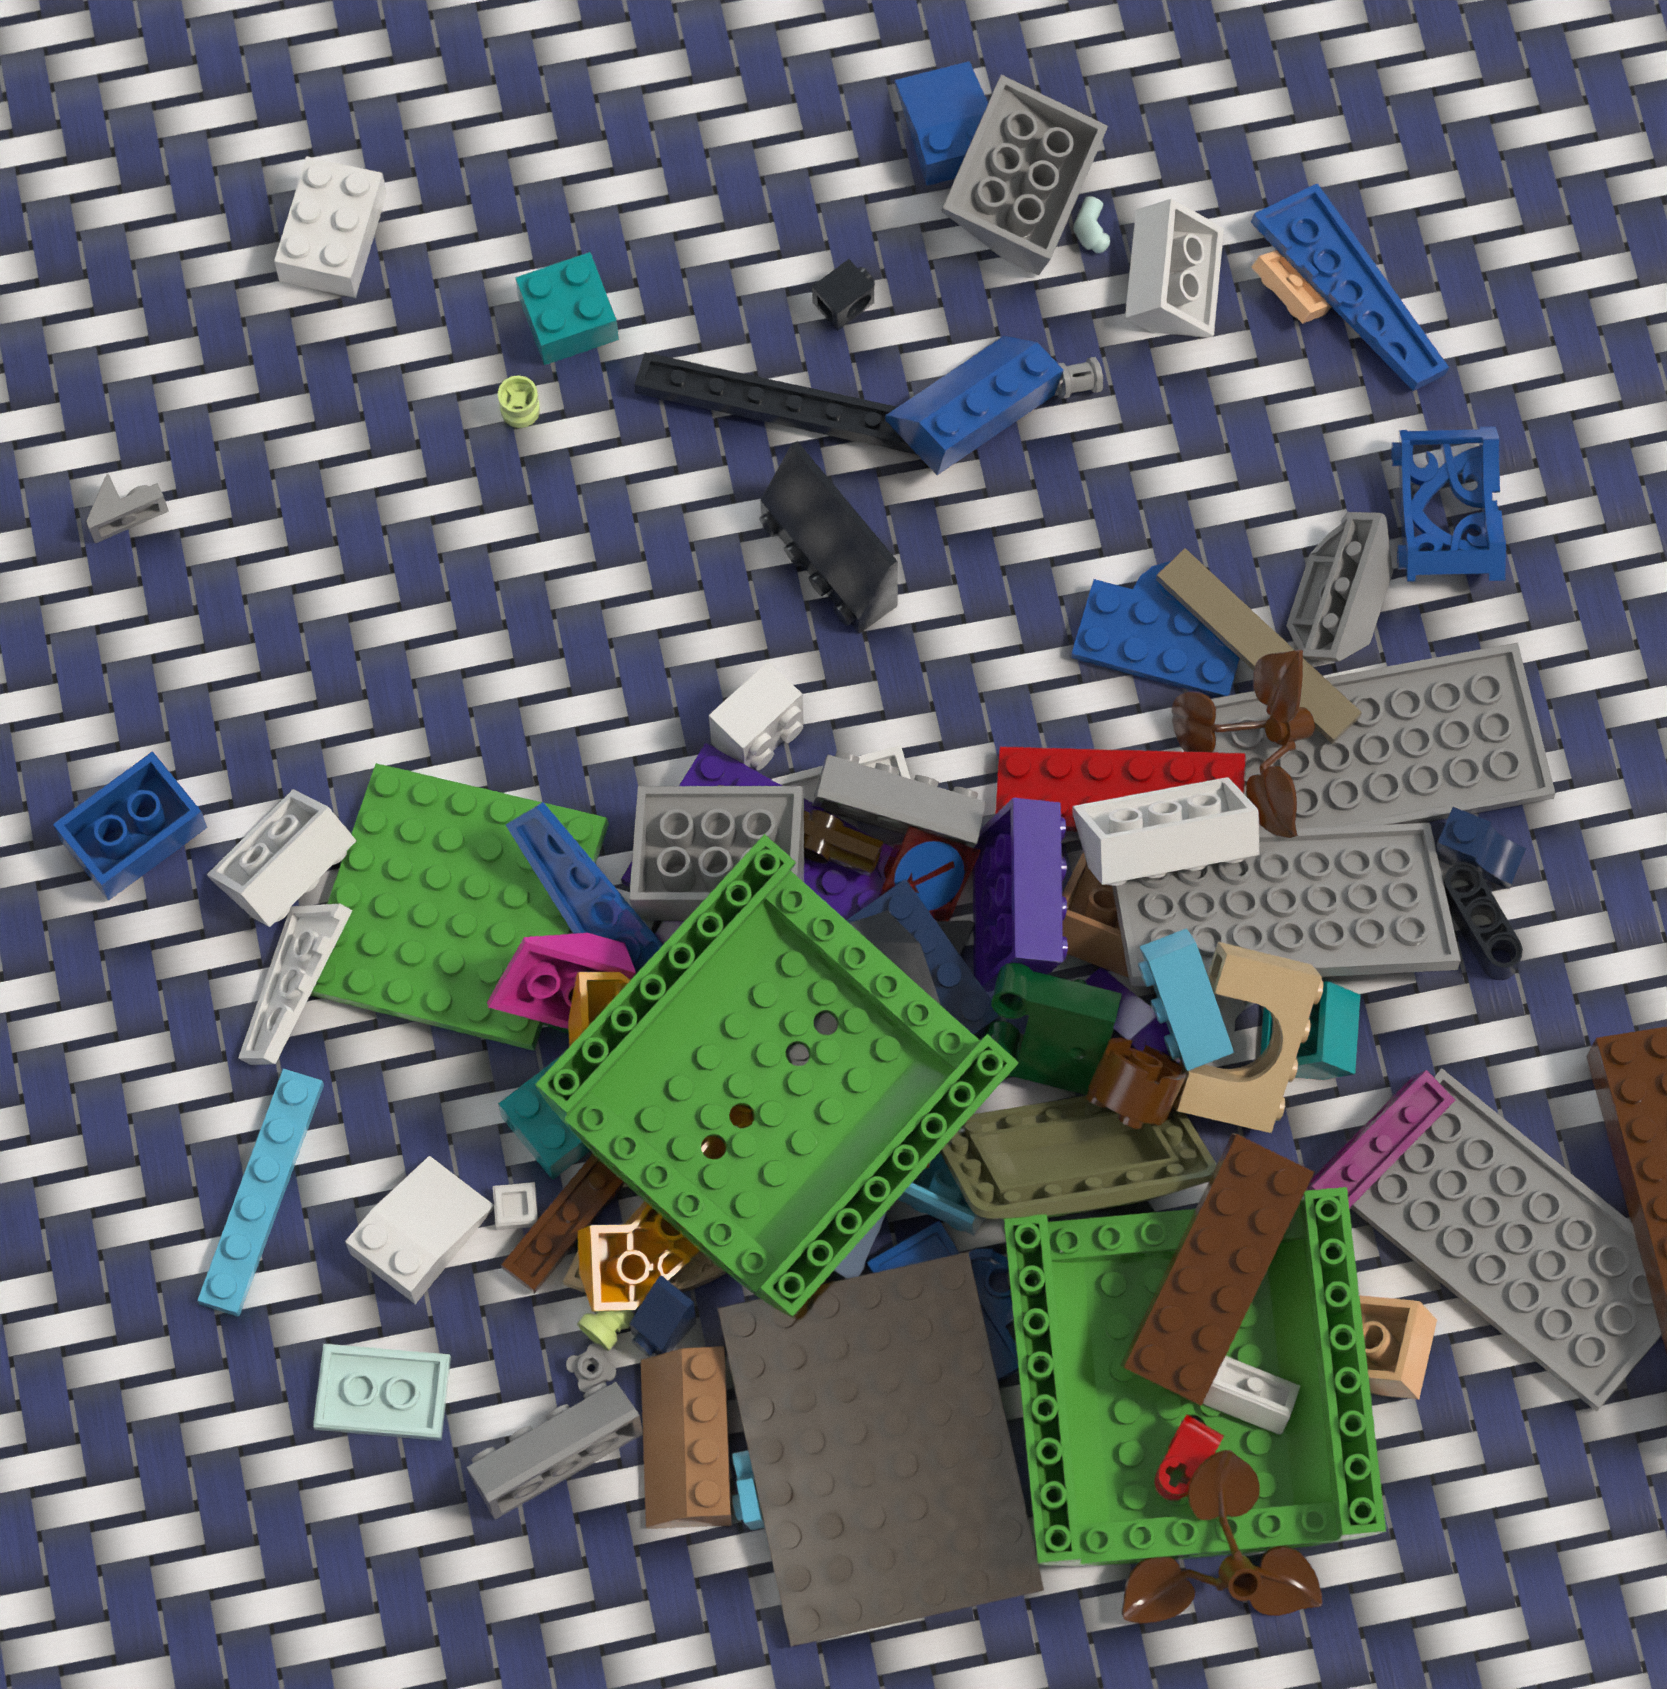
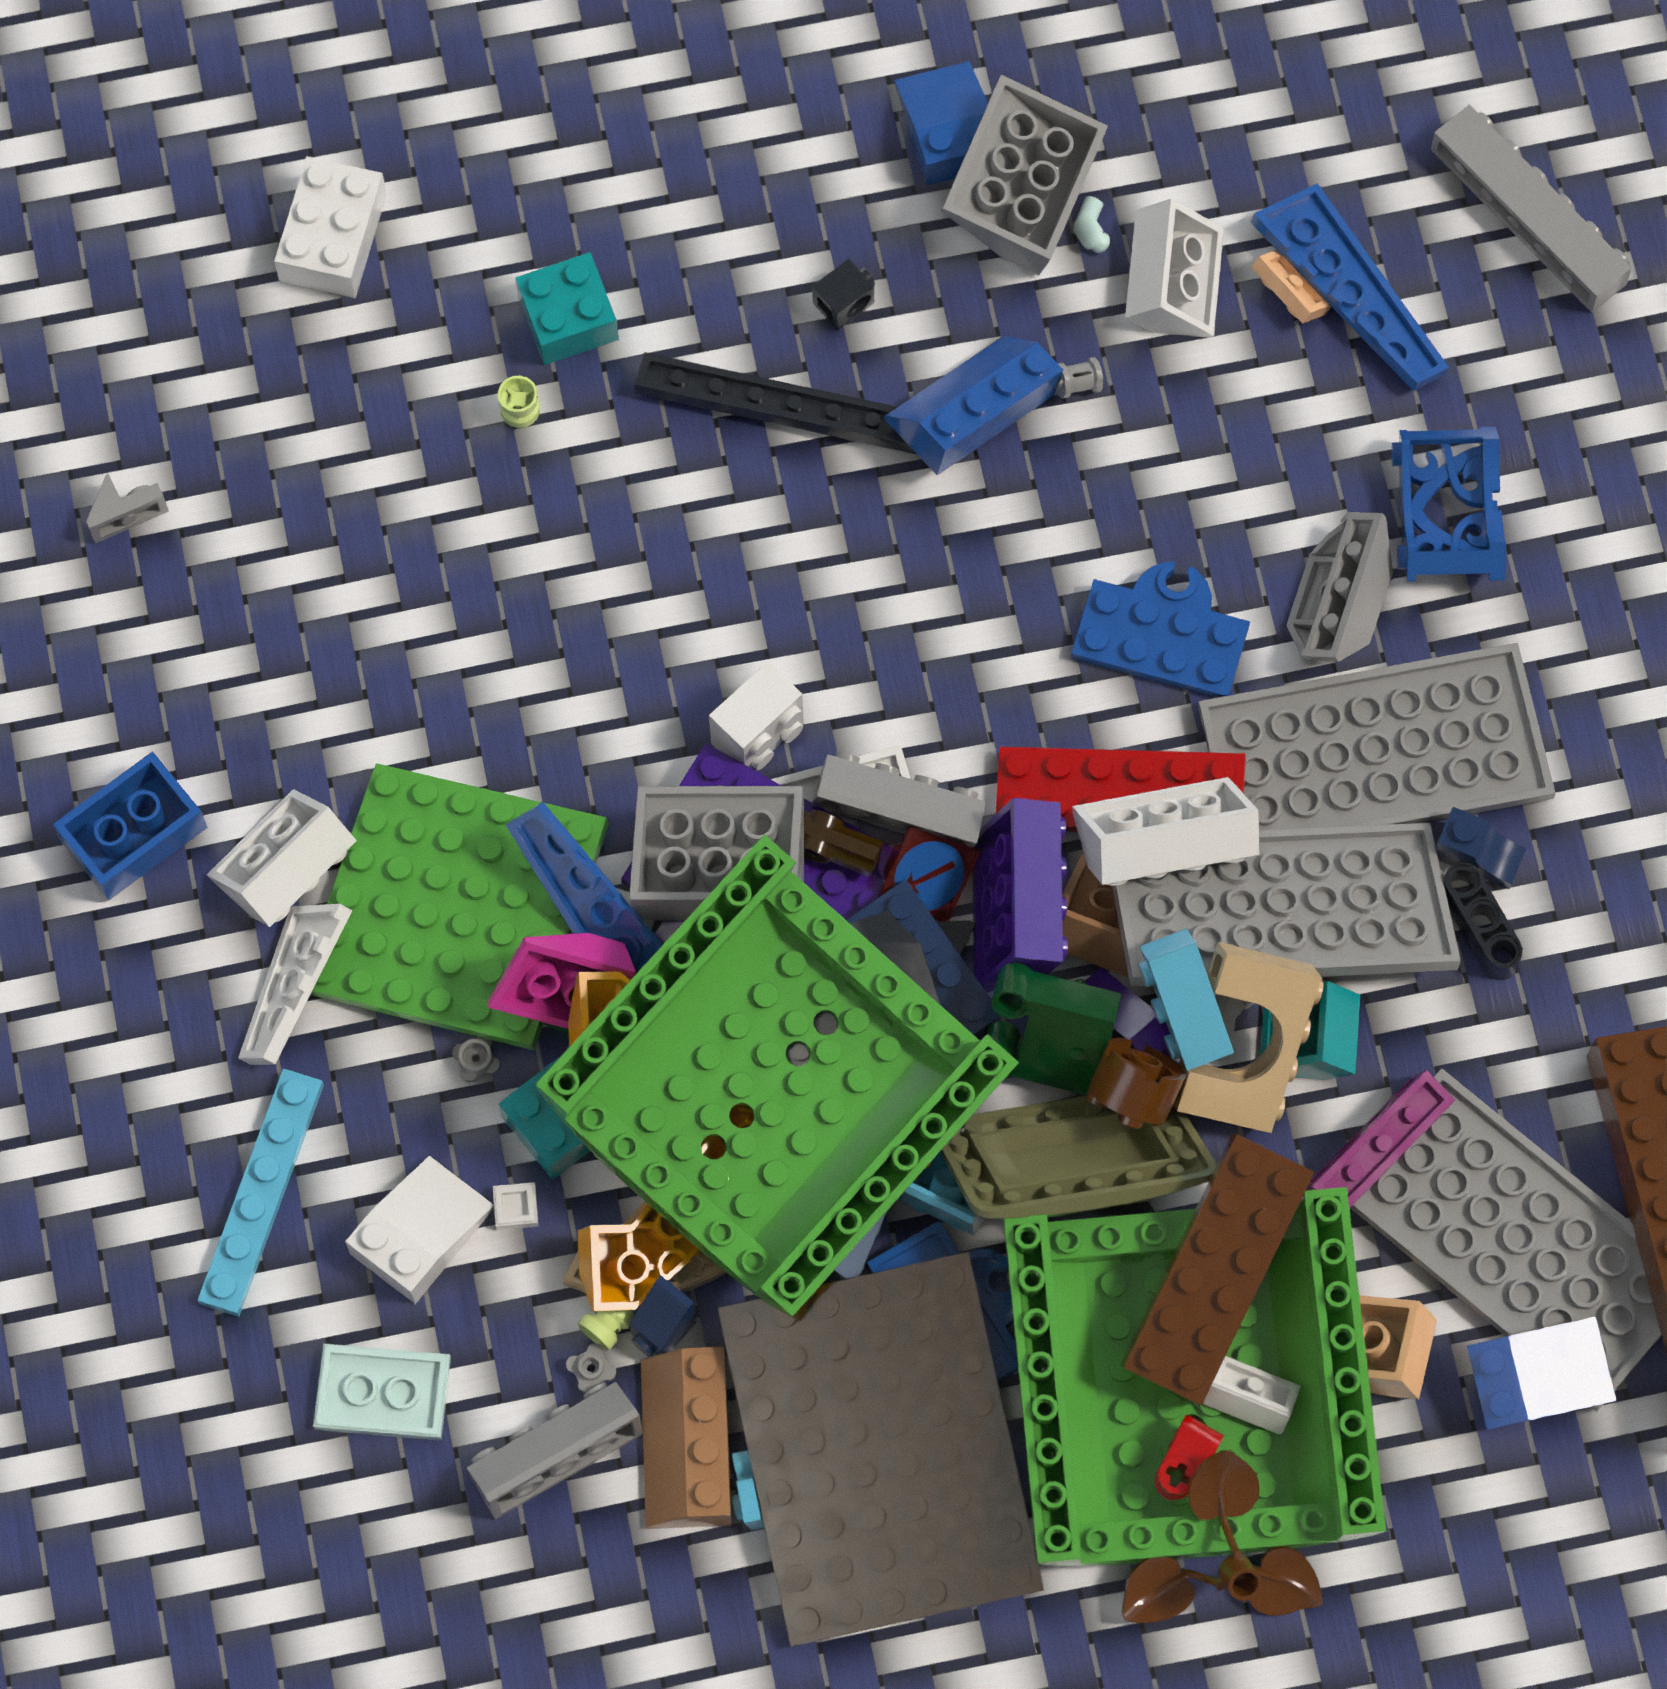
(471, 1048): none -> light grey plate
(557, 1227): reddish brown plate -> none
(830, 541): black slope -> none
(1252, 638): dark tan tile -> none
(1278, 685): reddish brown plant -> none
(1531, 207): none -> light grey brick
(1541, 1373): none -> slope

